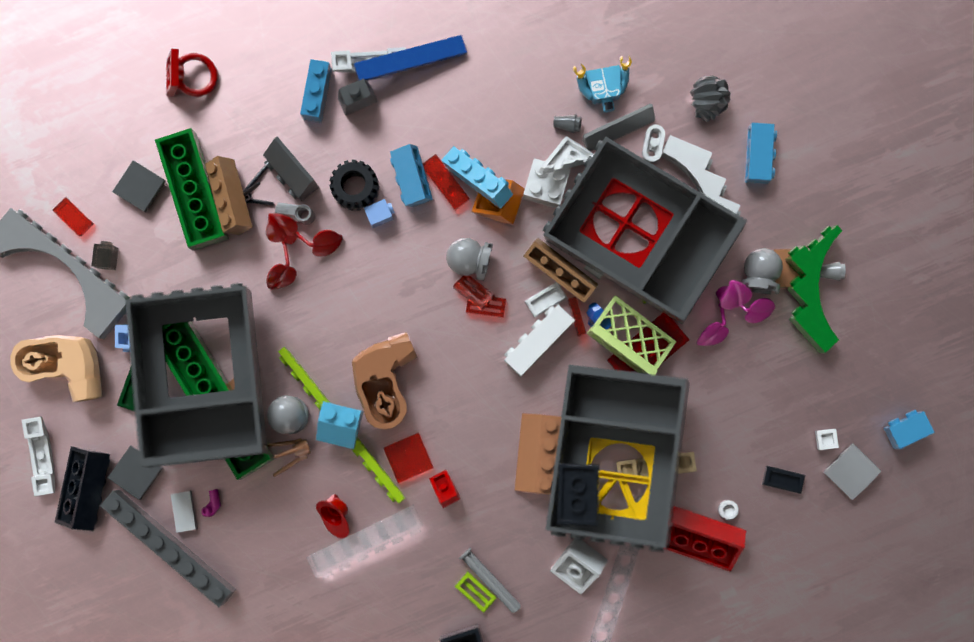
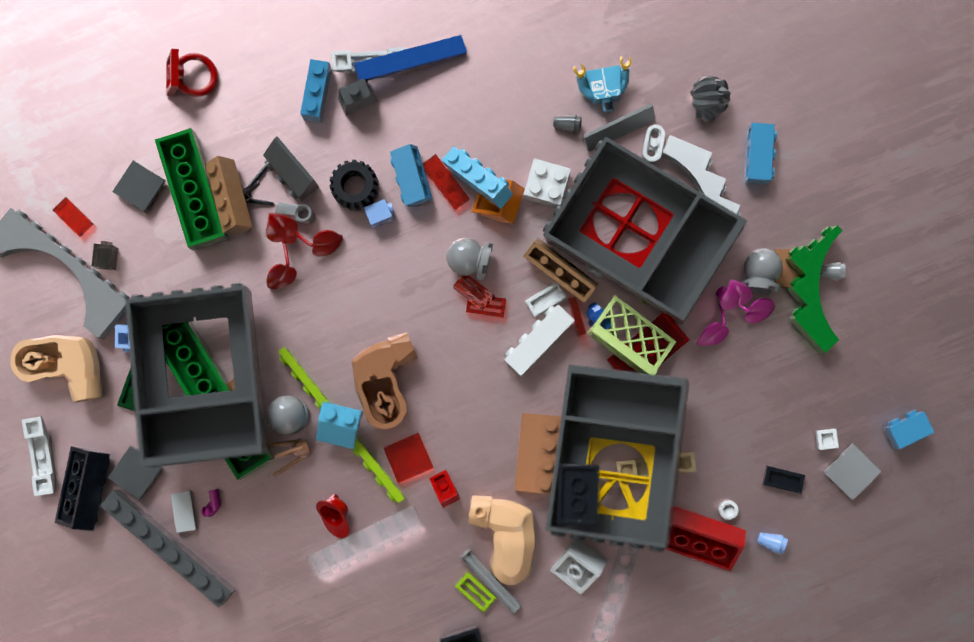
(511, 538): none -> light nougat piece
(565, 156): white wing -> none
(772, 542): none -> light blue cone

